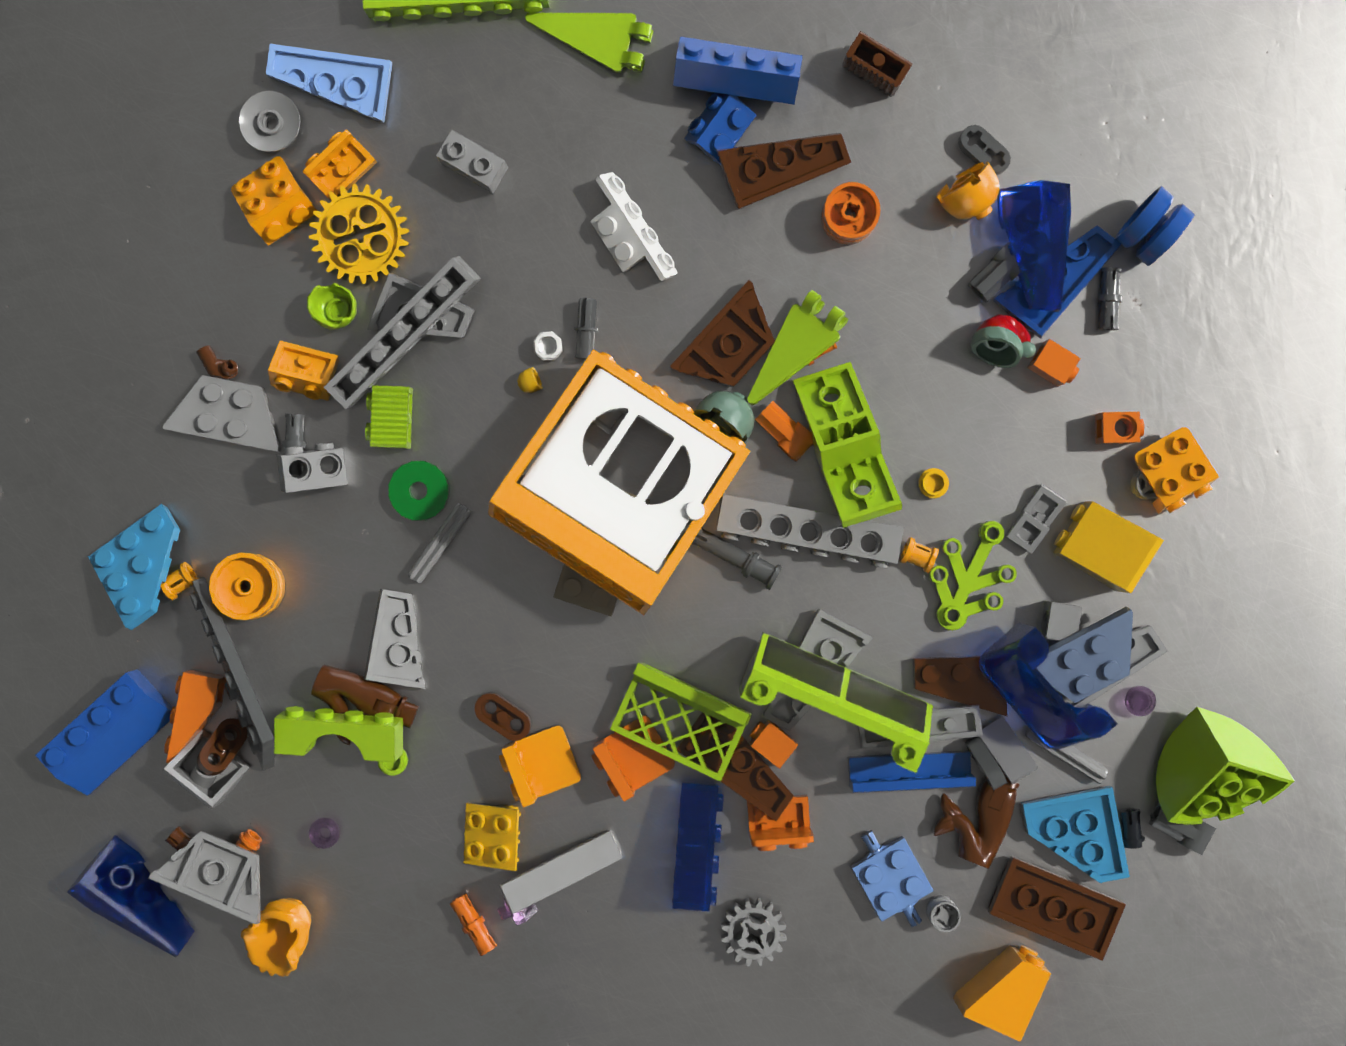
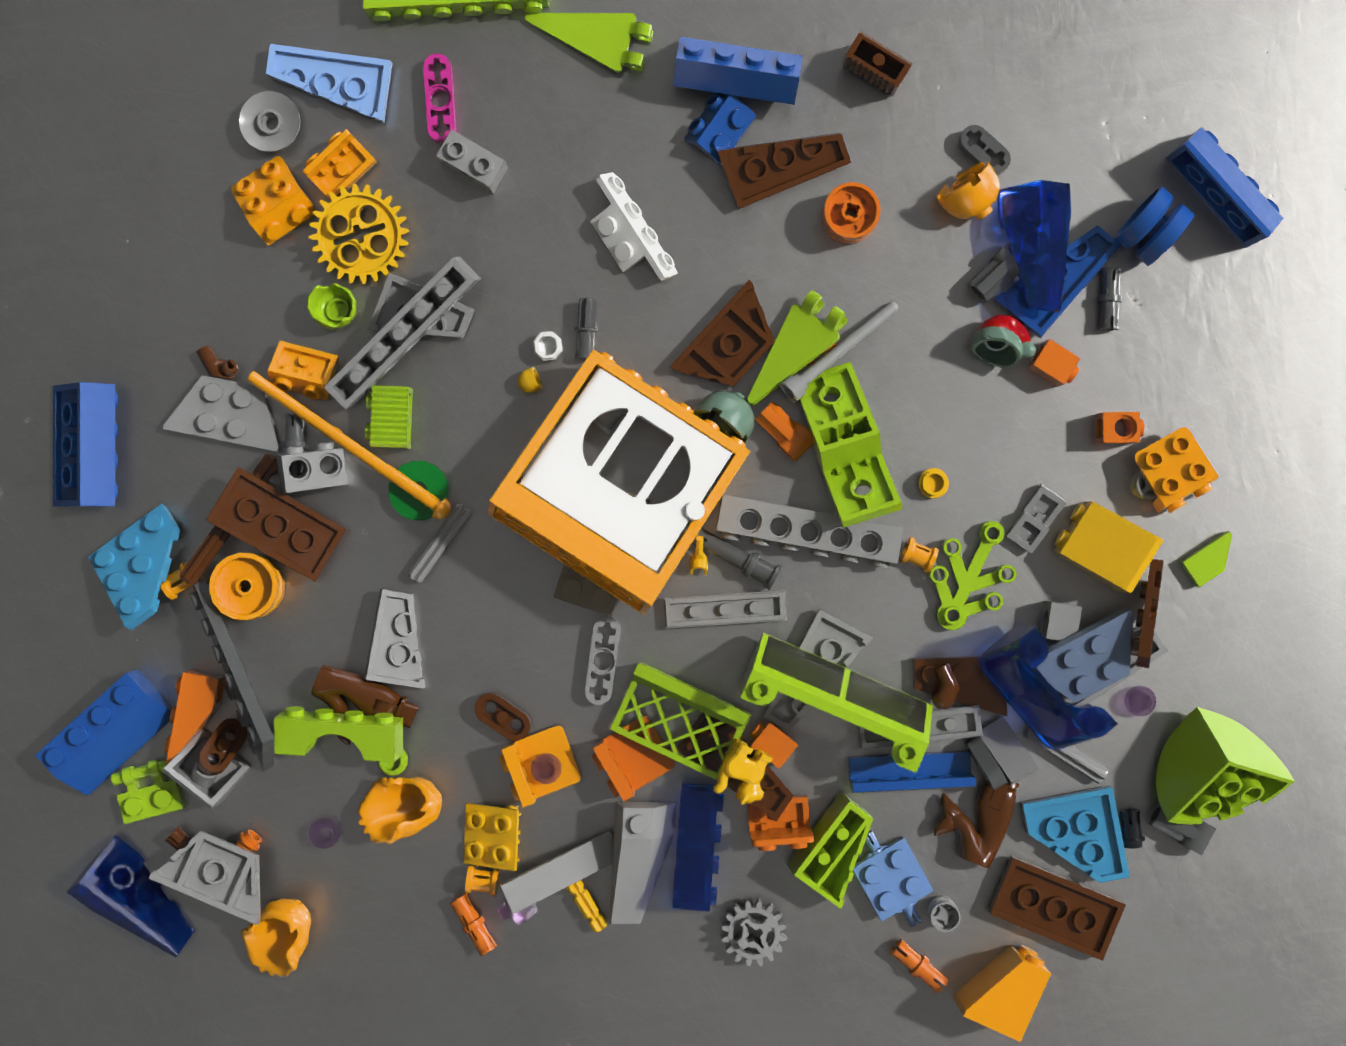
(84, 444): none -> slope
(150, 800): none -> lime plate
(217, 537): none -> reddish brown axle
(275, 524): none -> reddish brown plate
(399, 808): none -> light orange piece
(430, 77): none -> dark pink beam
(440, 508): none -> light orange bar
(482, 881): none -> light orange bush
(546, 768): none -> plate
(587, 906): none -> yellow axle
(592, 681): none -> light grey beam
(639, 850): none -> light grey wedge
(699, 559): none -> yellow hand
(725, 609): none -> light grey tile
(741, 767): none -> yellow animal
(795, 386): none -> light grey piece
(837, 842): none -> lime wedge
(919, 966): none -> orange pin
(949, 687): none -> reddish brown arm
(1147, 617): none -> reddish brown wing
(1209, 560): none -> lime tile
(1225, 187): none -> blue slope

